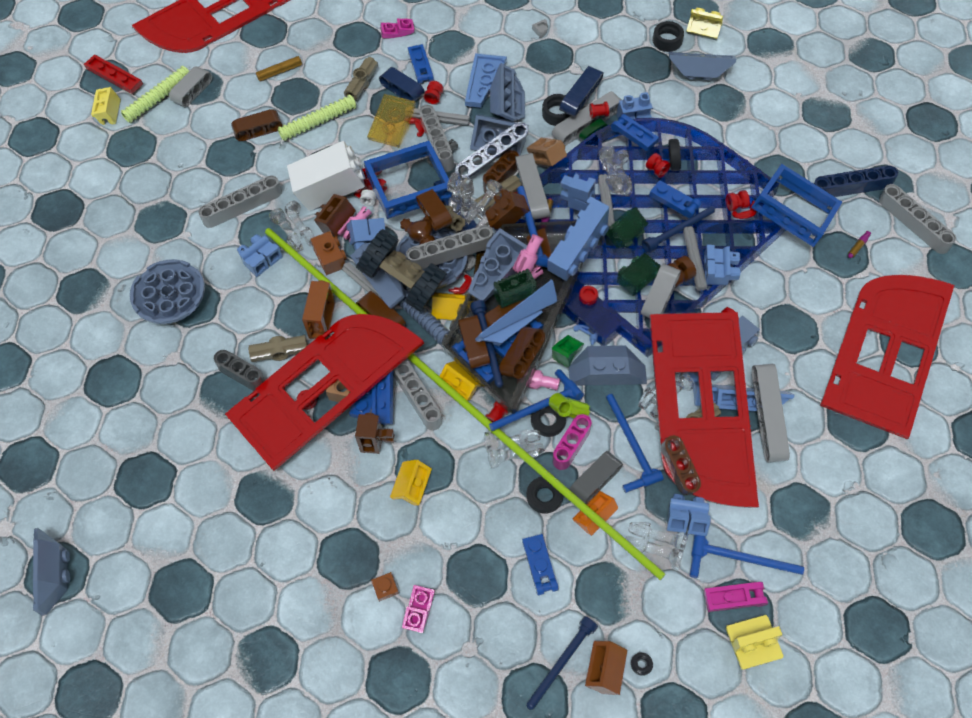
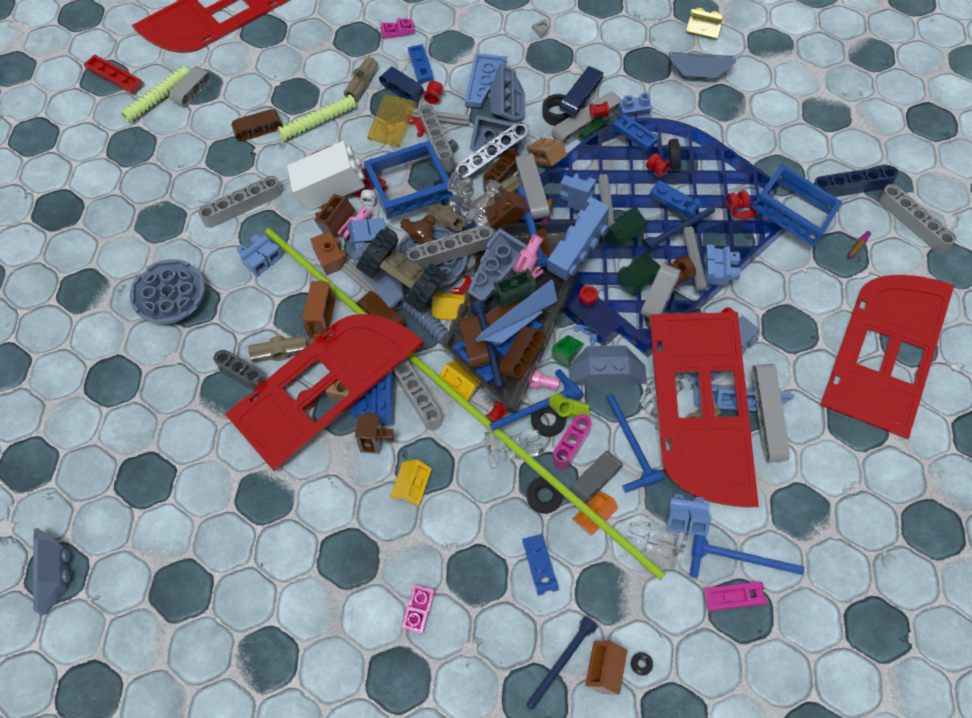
(105, 105): light yellow hinge -> none
(278, 68): pearl gold axle -> none
(292, 211): clear piece -> none
(385, 586): dark orange plate -> none
(434, 209): reddish brown beam -> none
(613, 163): clear piece -> none
(666, 44): black tyre -> none
(682, 455): reddish brown beam -> none
(755, 642): light yellow bracket -> none

